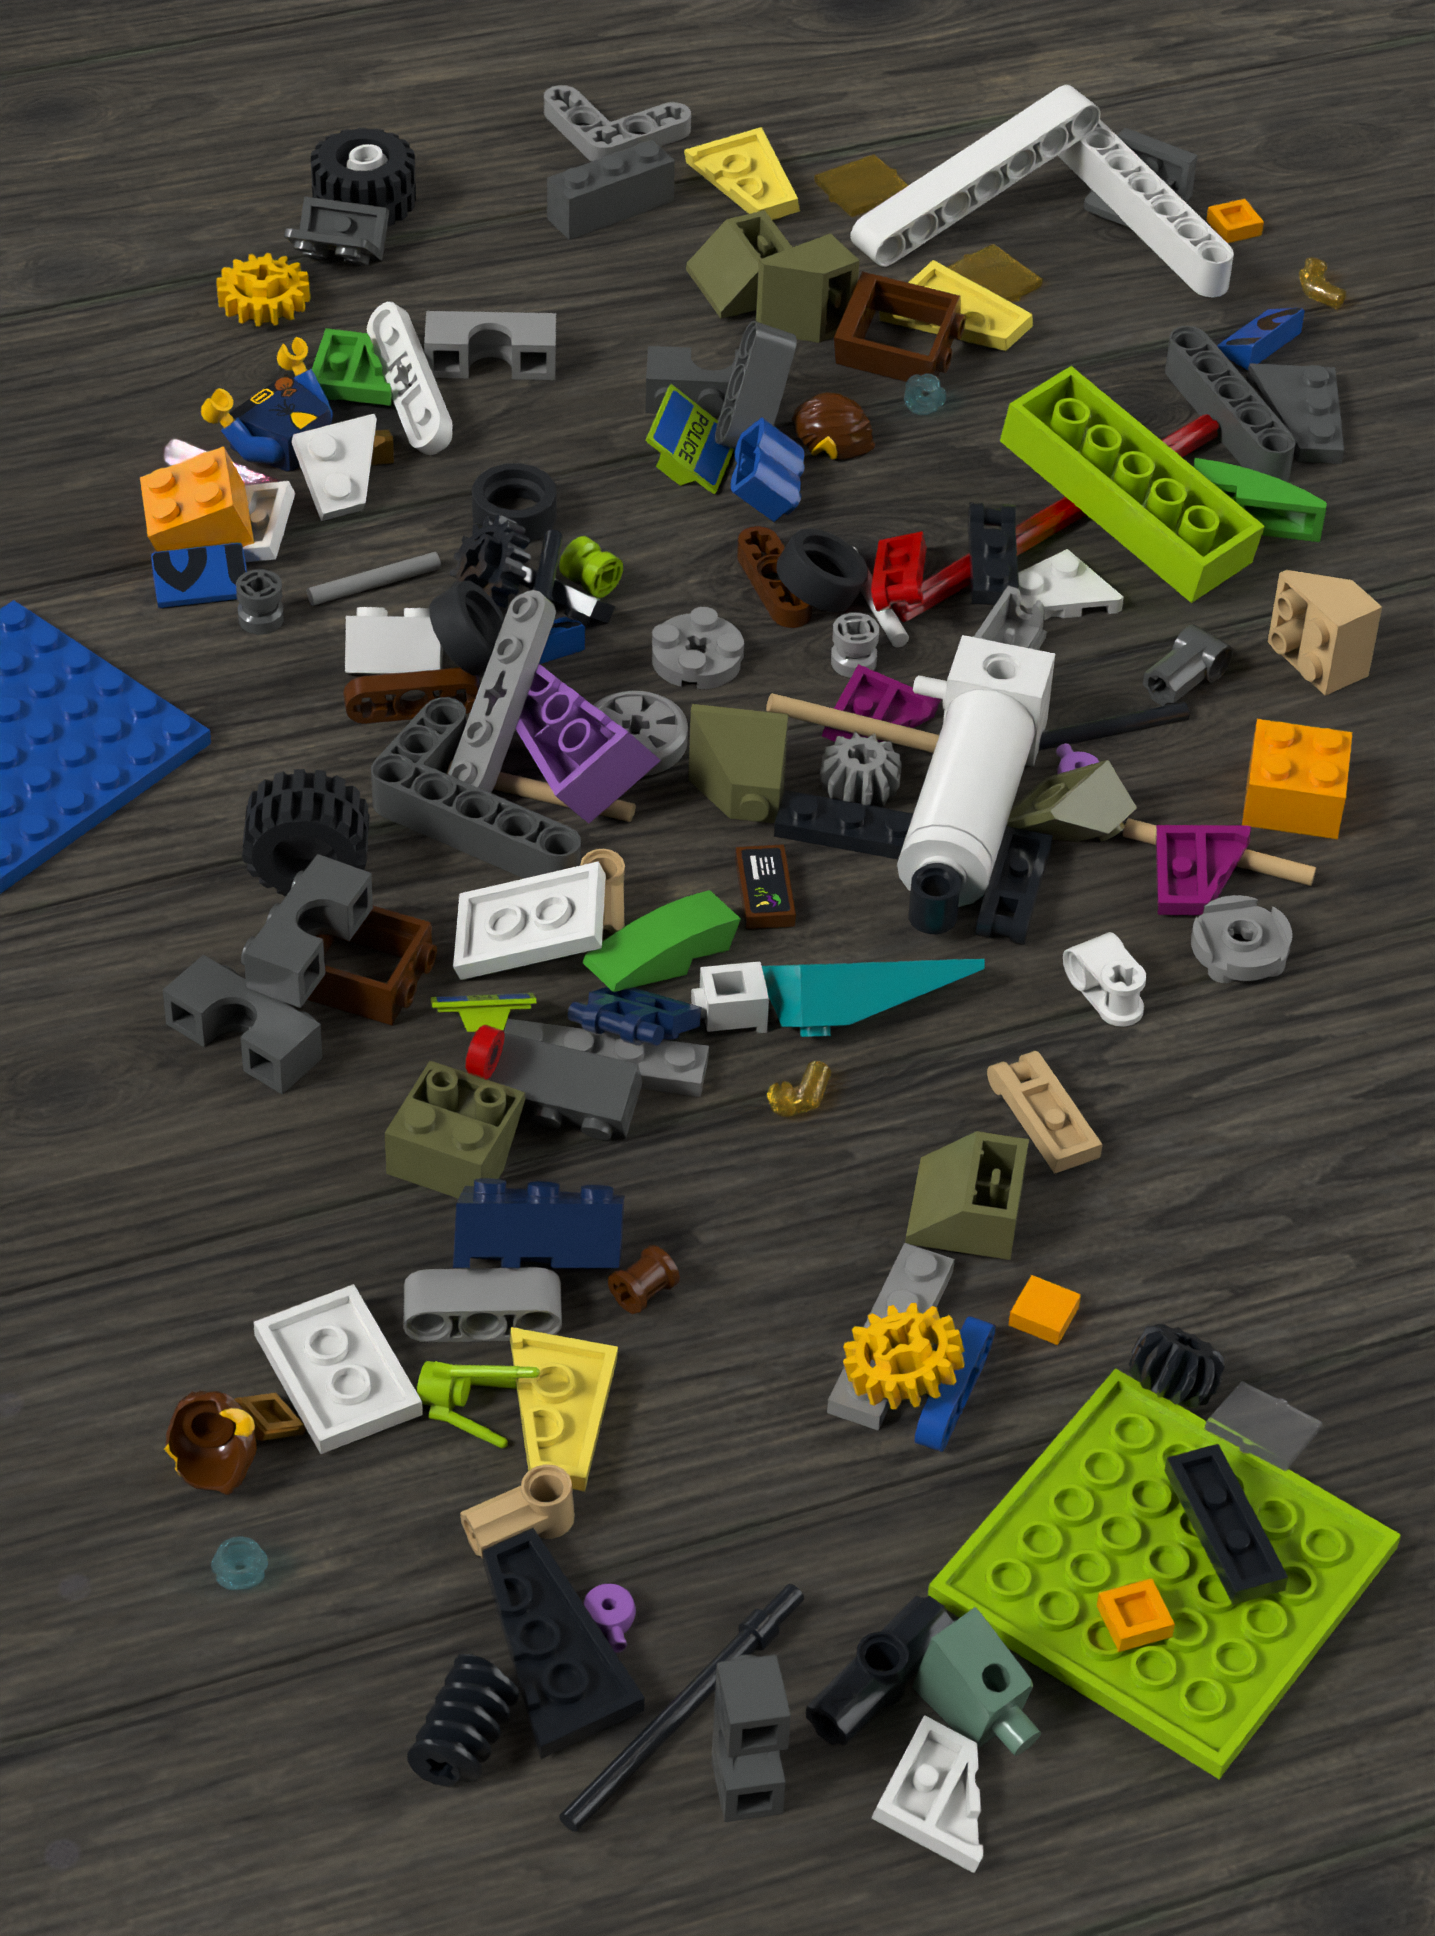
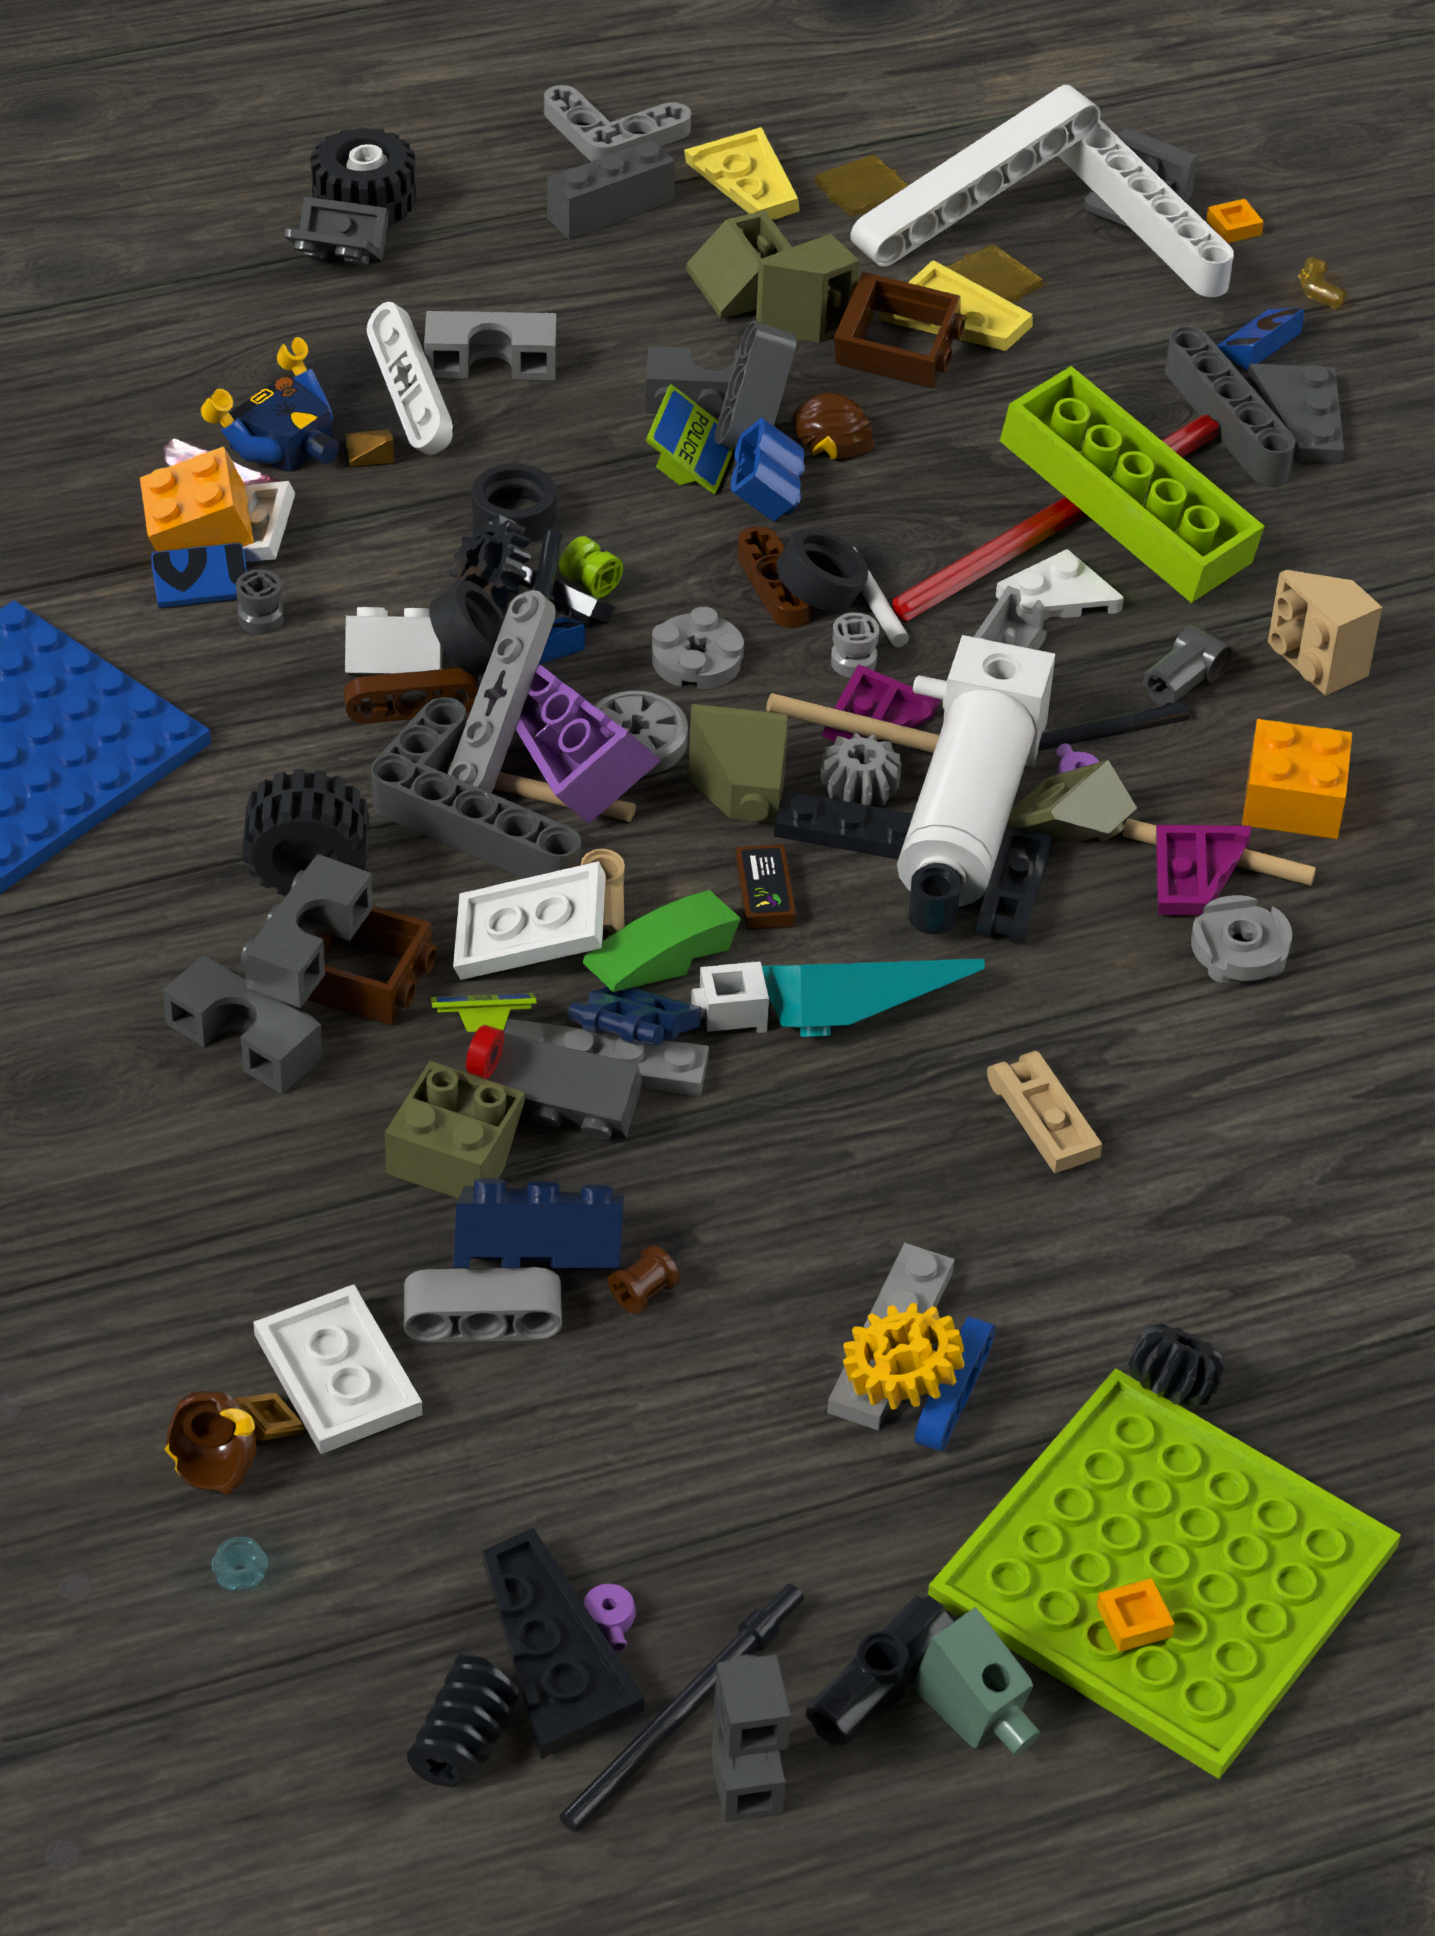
(263, 289): yellow gear -> none
(337, 464): white wing -> none
(350, 368): bright green wing -> none
(373, 578): light grey bar -> none
(449, 1385): lime plant -> none
(523, 1509): tan piece -> none
(565, 1402): light yellow wing -> none
(807, 1096): clear yellow arm -> none
(899, 571): red plate -> none
(917, 401): clear light blue plate -> none
(936, 1794): white wing -> none
(969, 1195): olive slope -> none
(992, 552): black plate -> none
(1044, 1310): light orange tile -> none
(1107, 978): white piece -> none
(1226, 1524): black plate -> none
(1263, 1426): clear piece -> none
(1275, 503): bright green slope -> none

